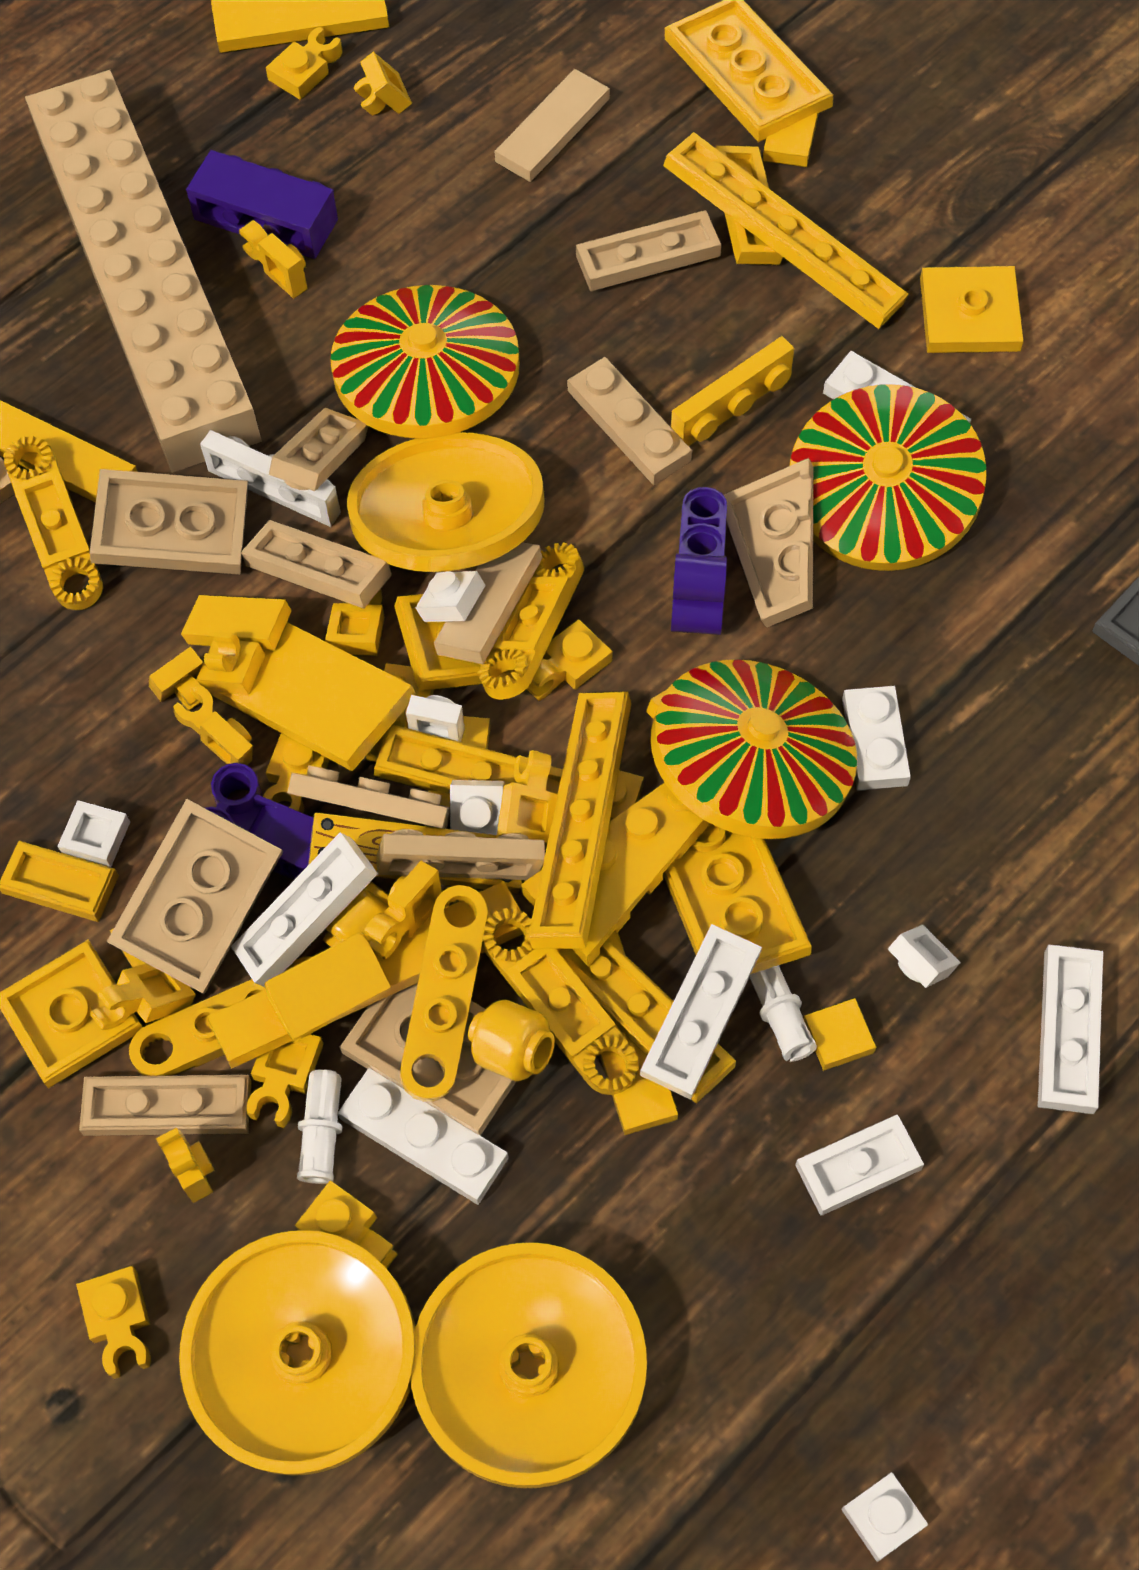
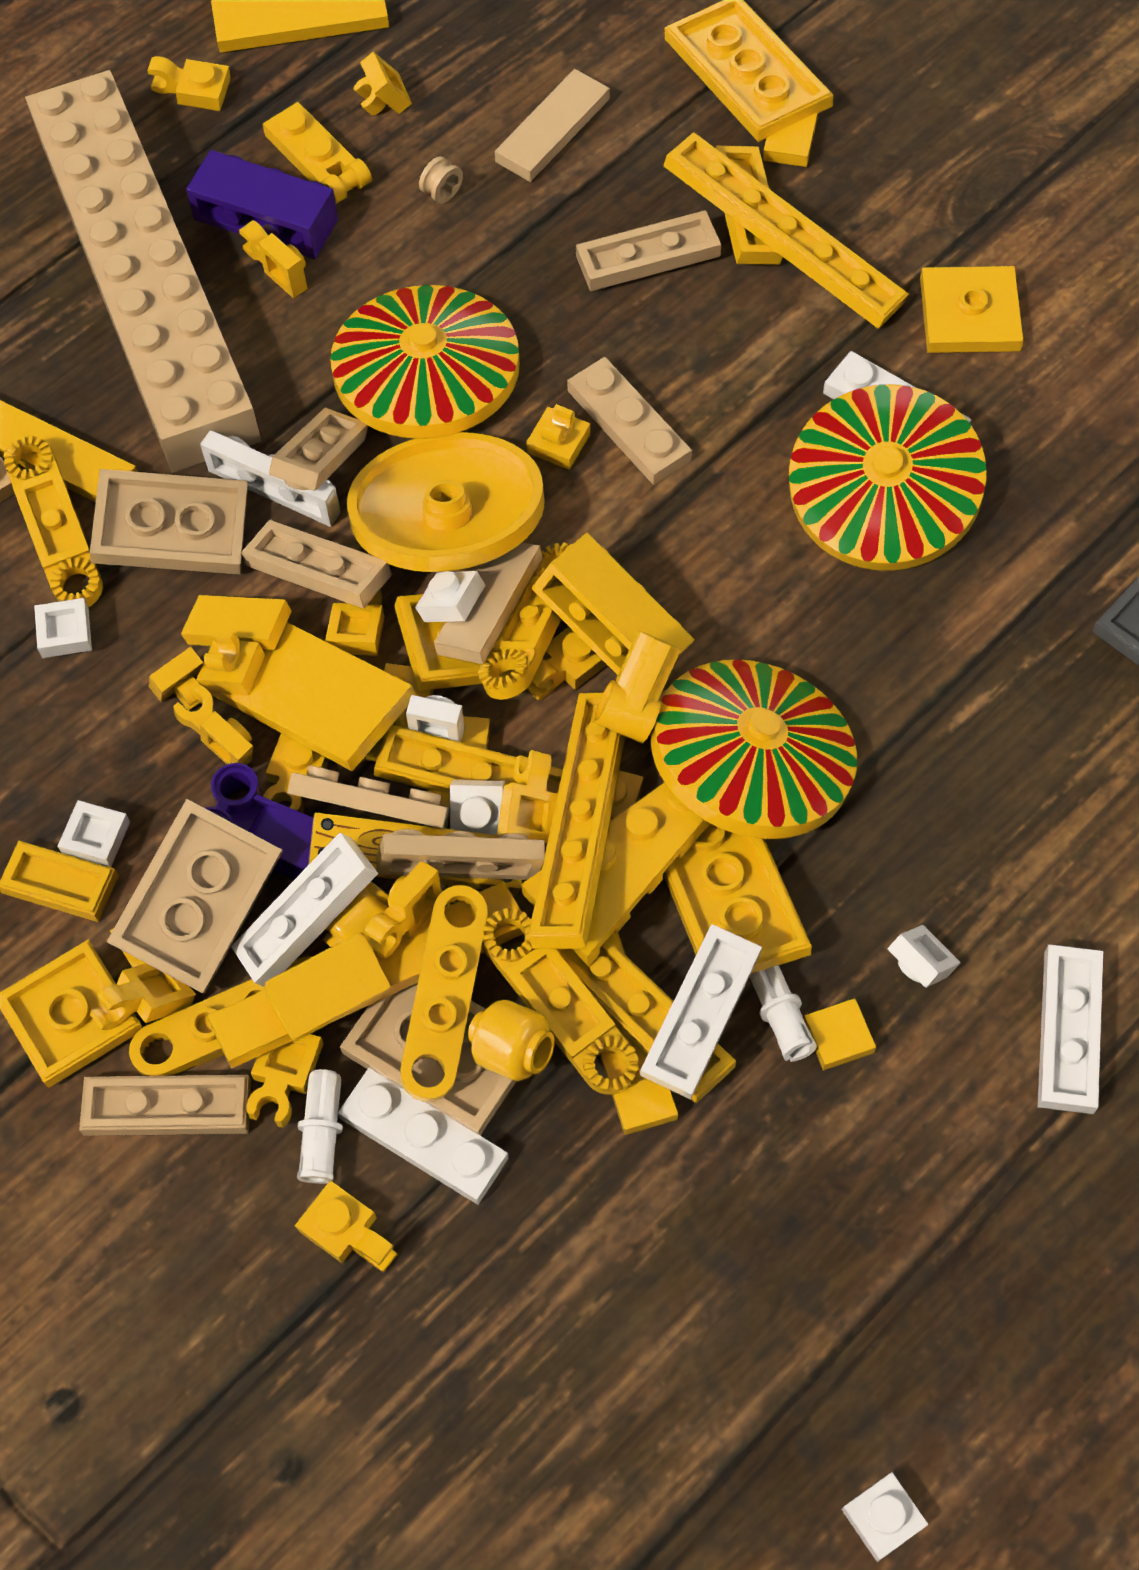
(63, 628): none -> white plate
(112, 1311): yellow plate -> none
(187, 1163): yellow plate -> none
(195, 85): none -> yellow plate
(297, 1352): yellow dish -> none
(302, 68): yellow plate -> none
(316, 151): none -> yellow plate
(440, 180): none -> tan bush
(528, 1365): yellow dish -> none
(558, 437): none -> yellow tile
(604, 603): none -> yellow brick
(633, 701): none -> yellow piece
(700, 564): dark purple piece -> none
(733, 392): yellow plate -> none
(775, 540): tan wing -> none
(859, 1165): white plate -> none
(878, 737): white plate -> none

